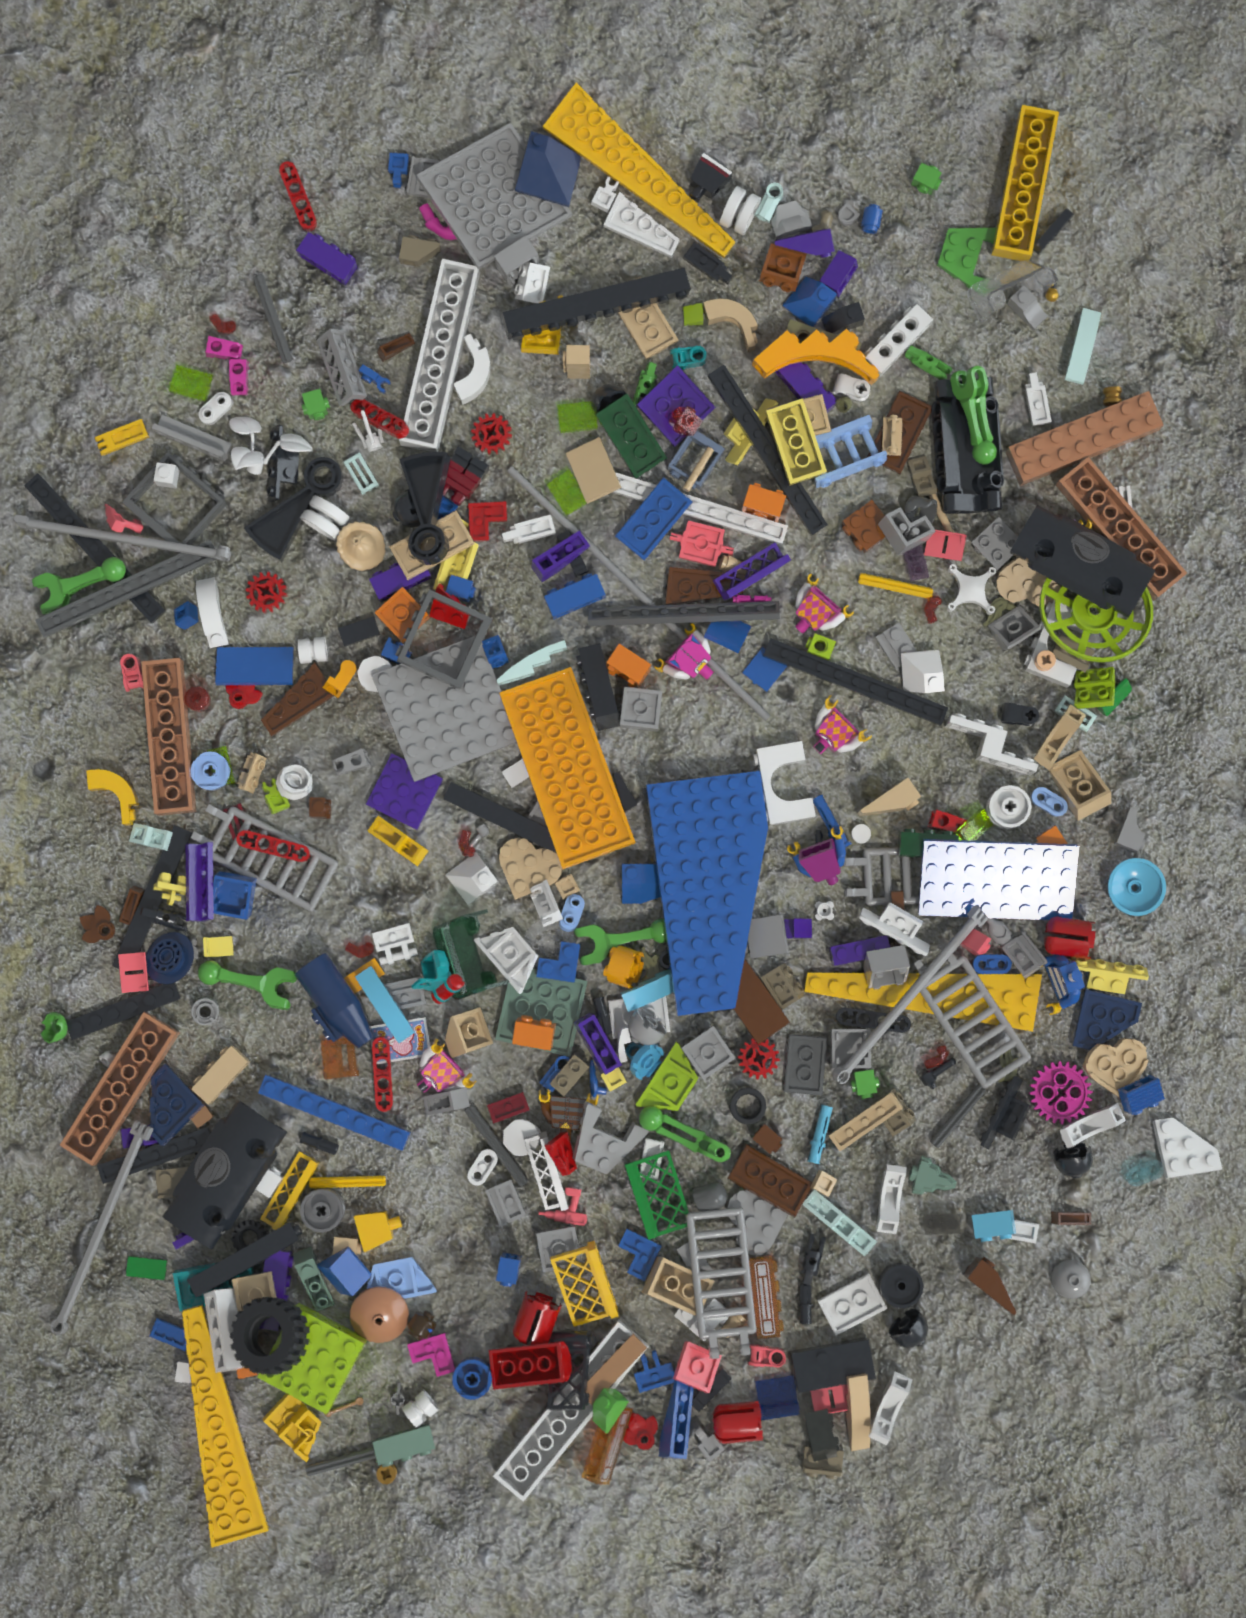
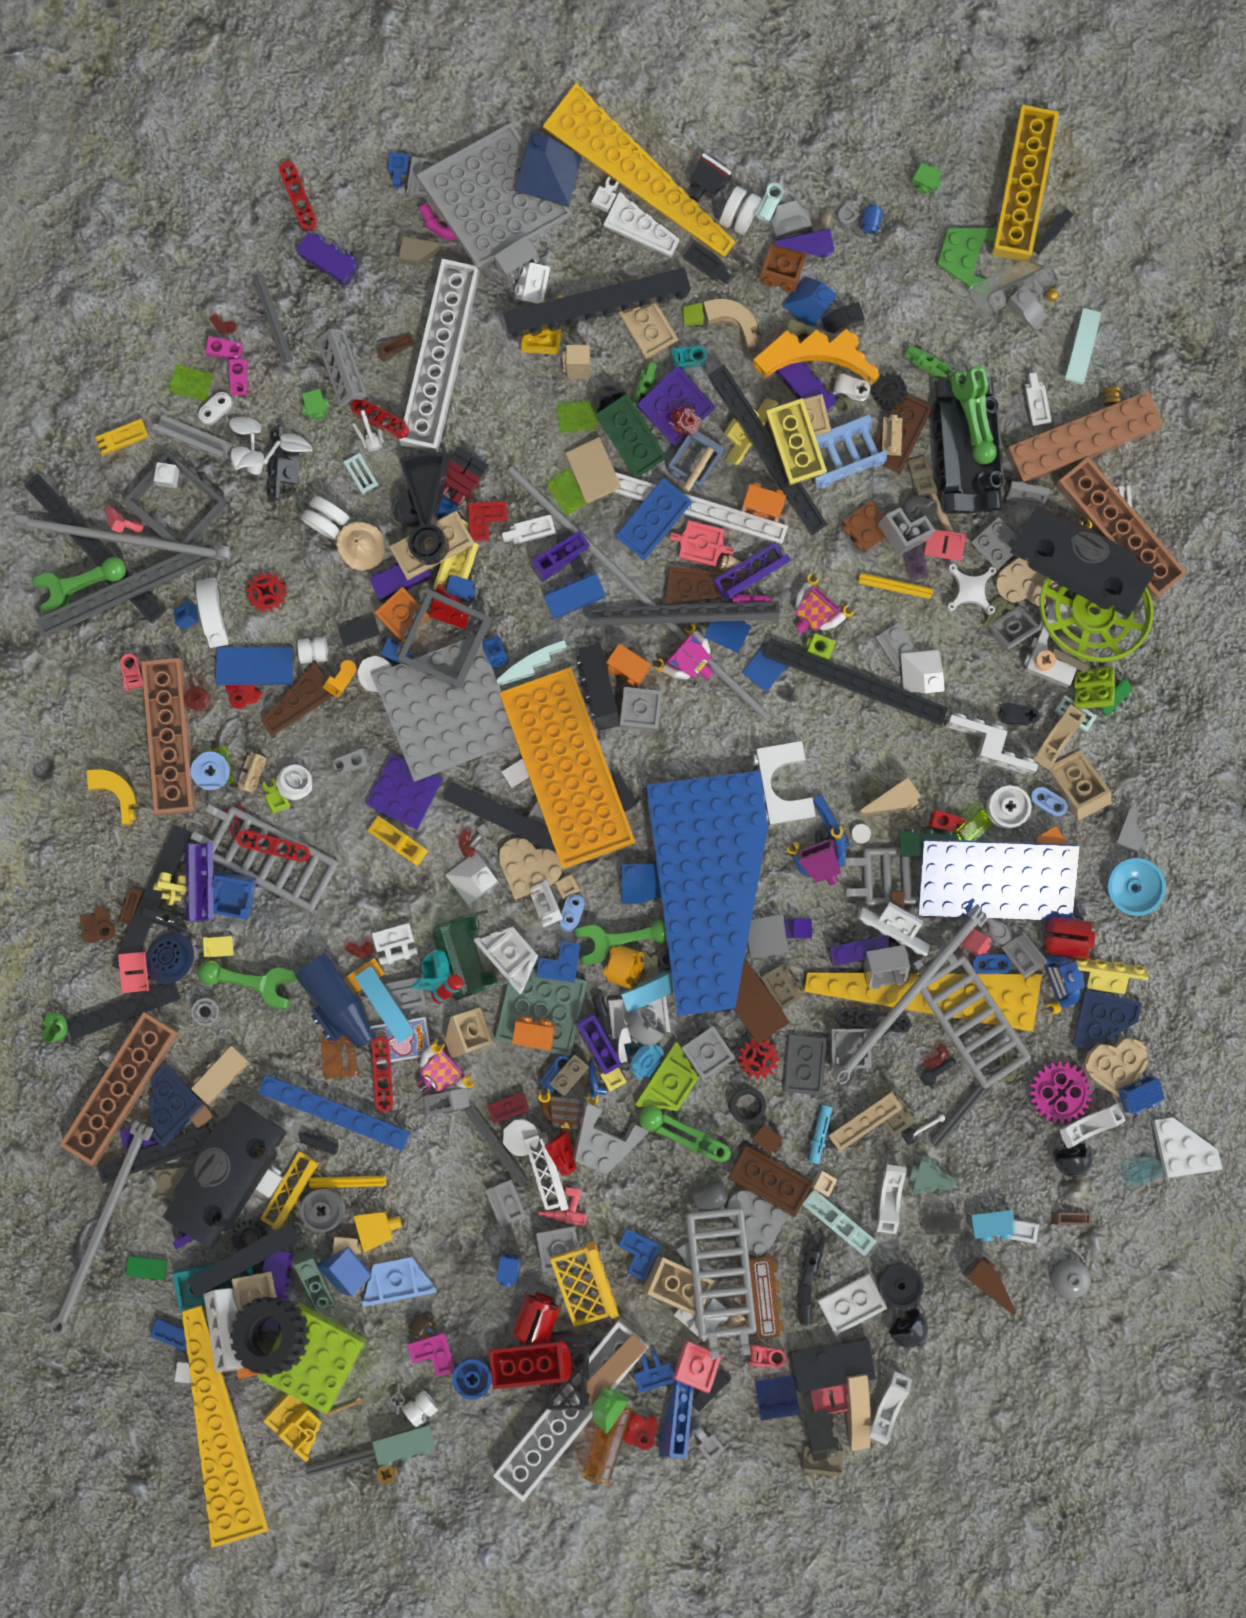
(150, 836): light aqua slope -> none
(279, 526): black piece -> none
(319, 808): reddish brown brick -> none
(369, 376): blue plate -> none
(383, 1304): nougat dish -> none
(477, 380): white arch -> none
(482, 1166): white plate -> none
(498, 438): red gear -> none
(641, 1195): green fence -> none
(651, 1148): white tile -> none
(737, 1422): red cylinder -> none
(828, 914): white plate -> none
(836, 731): torso -> none
(839, 272): dark purple hinge -> none
(865, 1083): bright green brick -> none
(885, 381): none -> black tyre
(910, 1135): none -> hinge
(915, 316): white brick -> none
(930, 608): clear red arm -> none
(1008, 1116): black bracket -> none
(1027, 494): none -> light grey plate

